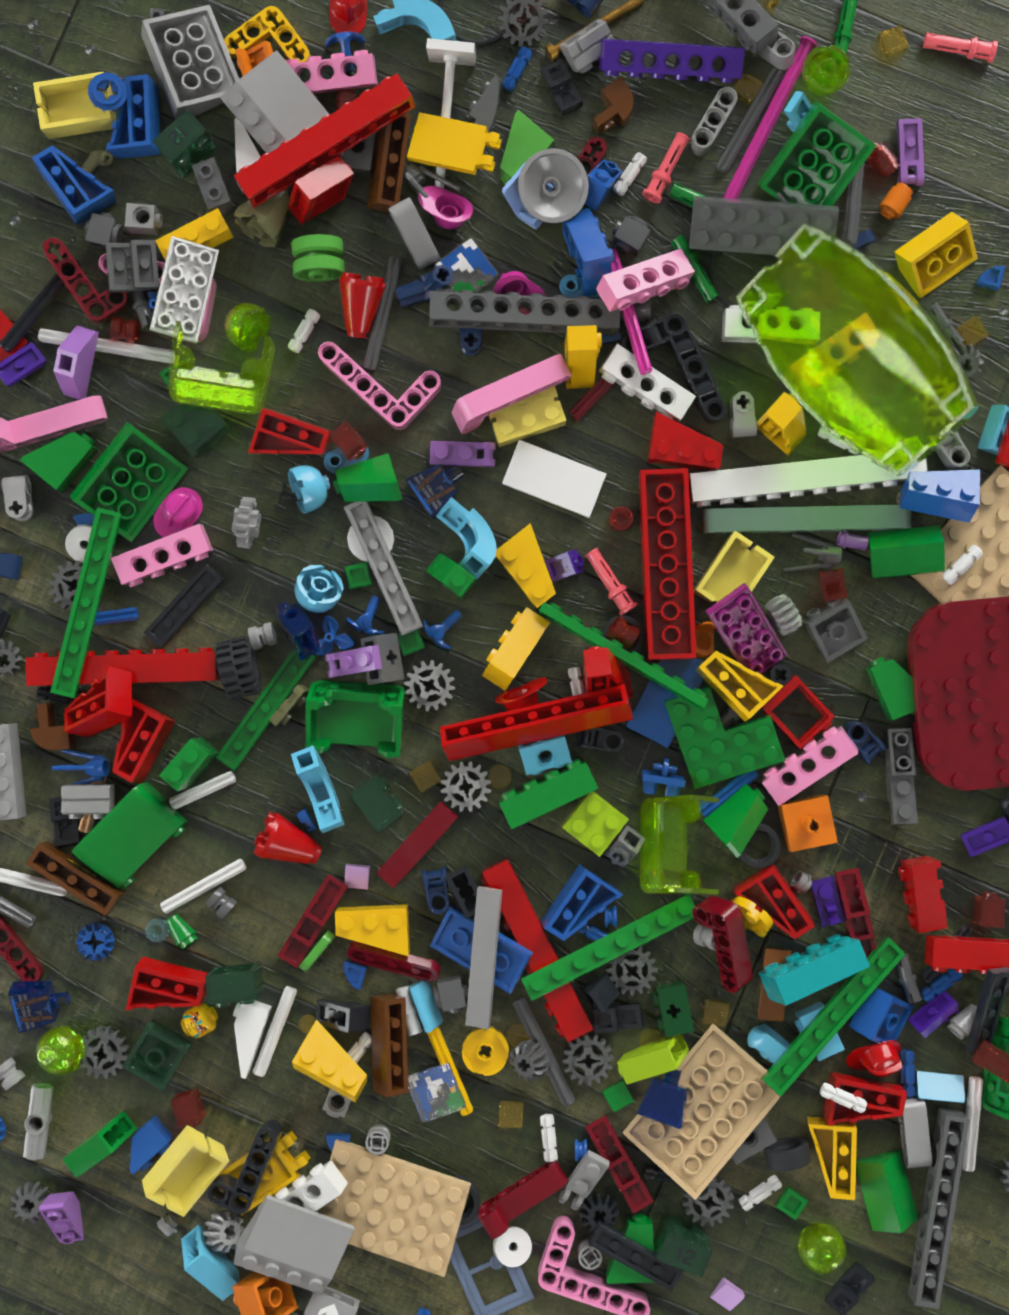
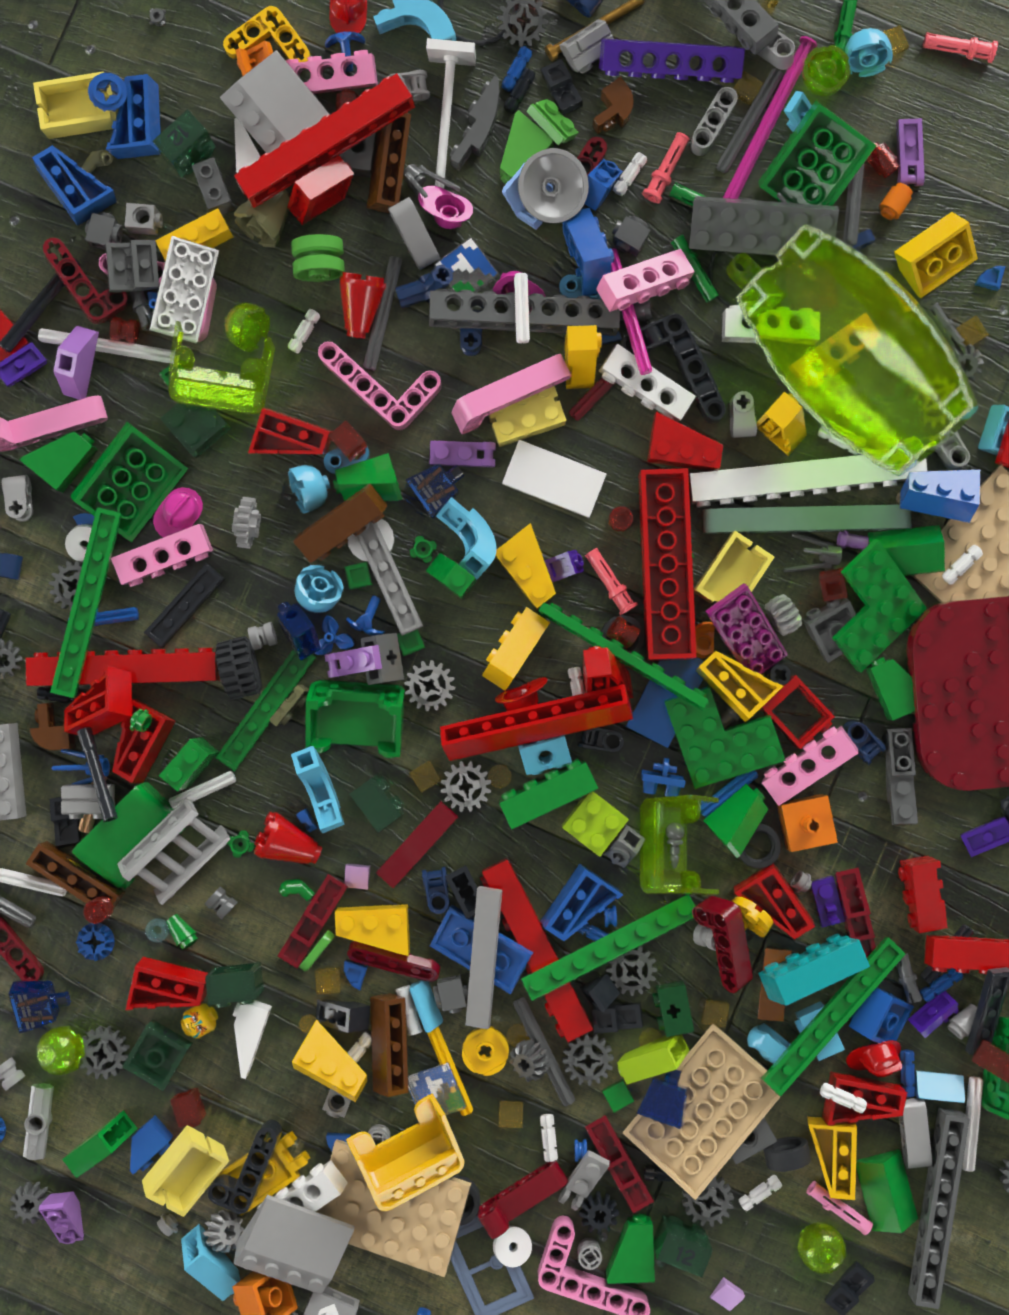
(94, 913): none -> clear red wheel
(104, 799): none -> black piece
(140, 720): none -> green plate
(159, 837): none -> light grey fence
(189, 59): light grey slope -> none
(203, 886): white axle -> none
(234, 844): none -> green plate
(275, 1031): white axle -> none
(296, 886): none -> green arm
(328, 981): none -> clear yellow tile
(341, 523): none -> reddish brown brick
(409, 1160): none -> yellow windscreen
(411, 79): none -> light grey piece
(419, 543): none -> green plate
(438, 630): blue plant -> none
(452, 144): yellow tile -> none
(519, 90): none -> black axle
(521, 307): none -> white axle
(552, 121): none -> bright green plate
(634, 1255): black tile -> none
(674, 833): none -> dark grey bar
(750, 267): none -> clear neon green piece
(791, 1202): green tile -> none
(860, 1223): none -> bright pink pin
(868, 52): none -> medium azure cylinder
(888, 607): none -> green plate
(989, 910): clear red brick -> none

